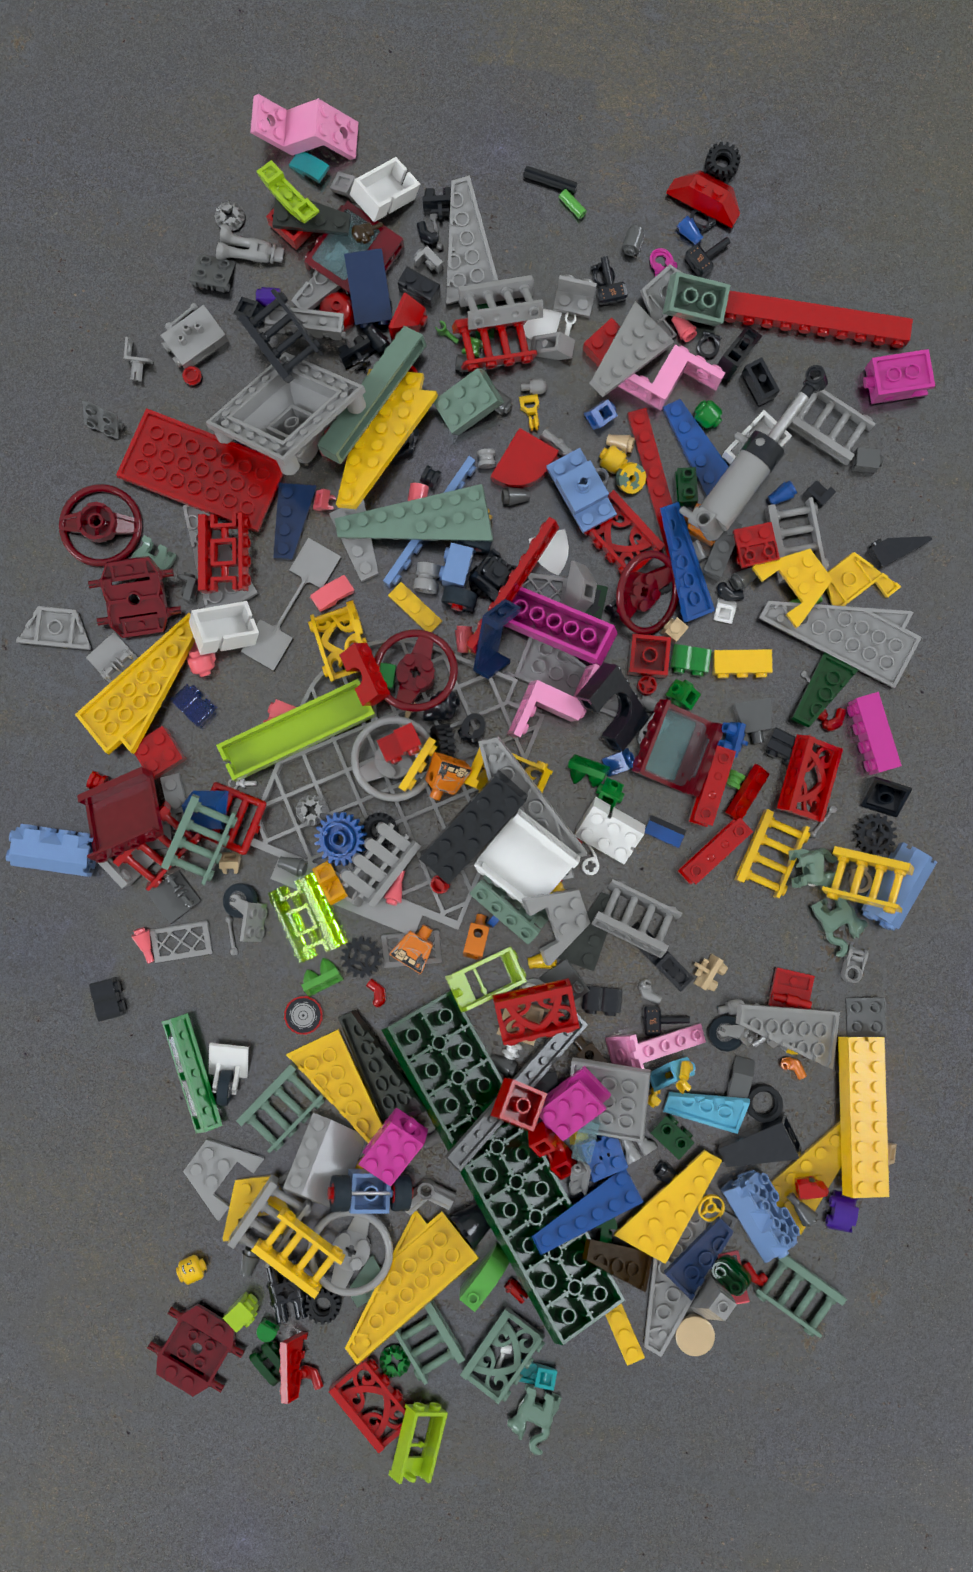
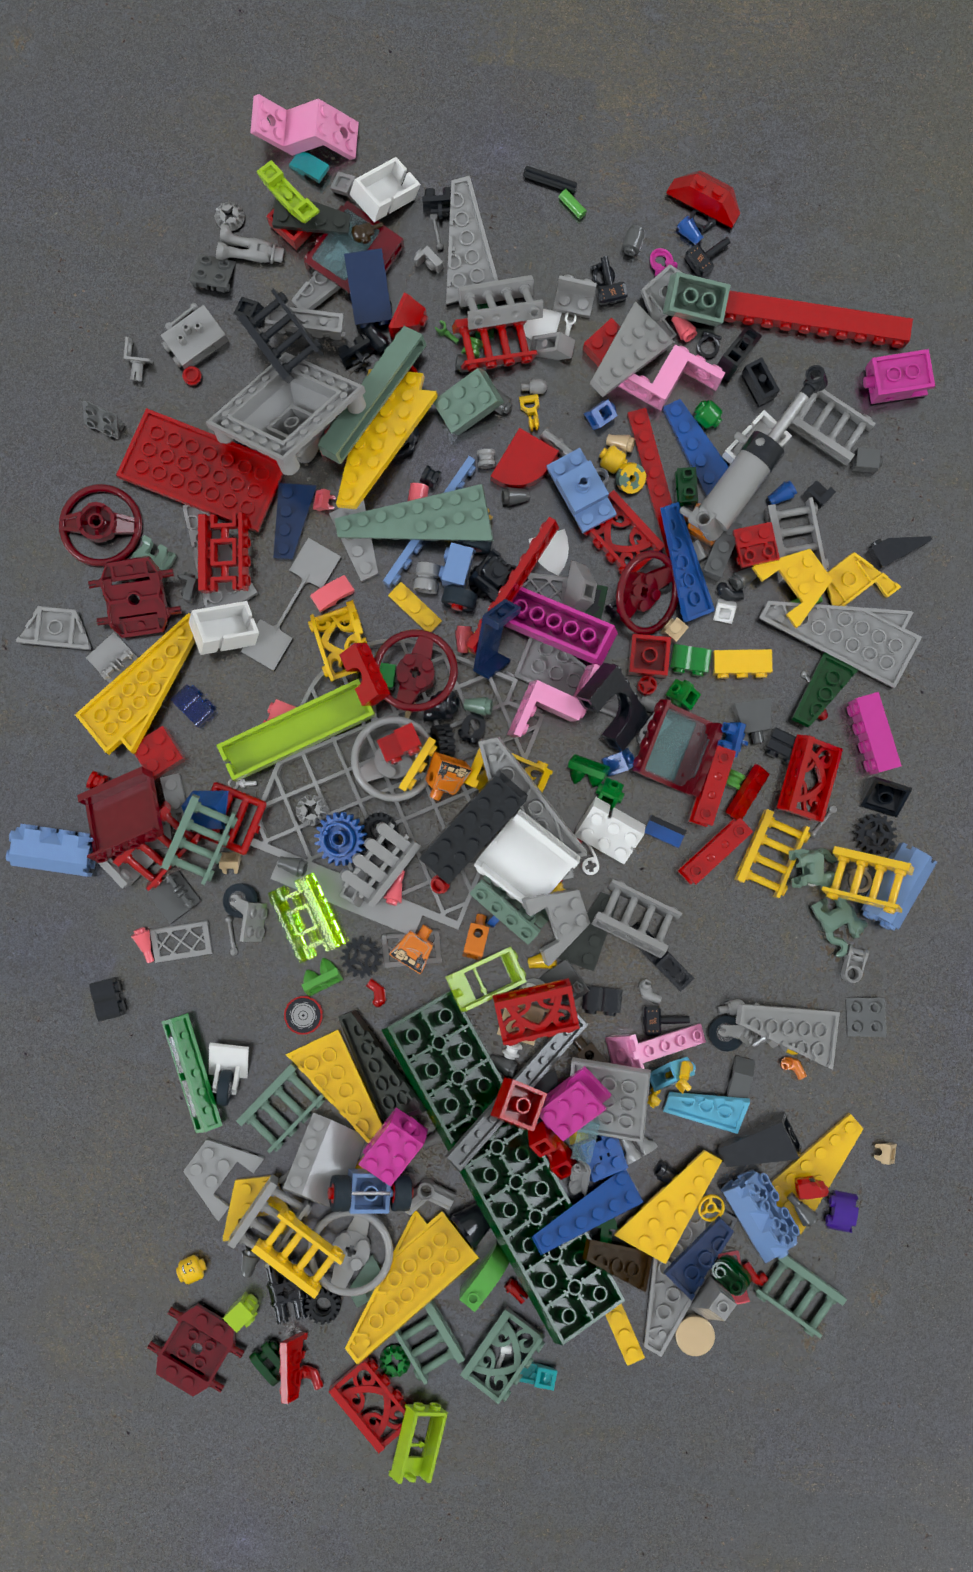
(199, 663): coral head -> none
(265, 296): dark purple brick -> none
(267, 1330): green brick -> none
(329, 882): light orange slope -> none
(339, 303): red cylinder -> none
(419, 286): black brick -> none
(425, 235): black arm -> none
(479, 705): none -> sand green cone
(537, 1413): sand green animal -> none
(671, 1136): dark green brick -> none
(707, 971): tan hips -> none
(722, 150): black tyre -> none
(777, 1108): black tyre -> none
(791, 989): red plate -> none
(836, 722): red arm -> none
(863, 1117): yellow piece -> none

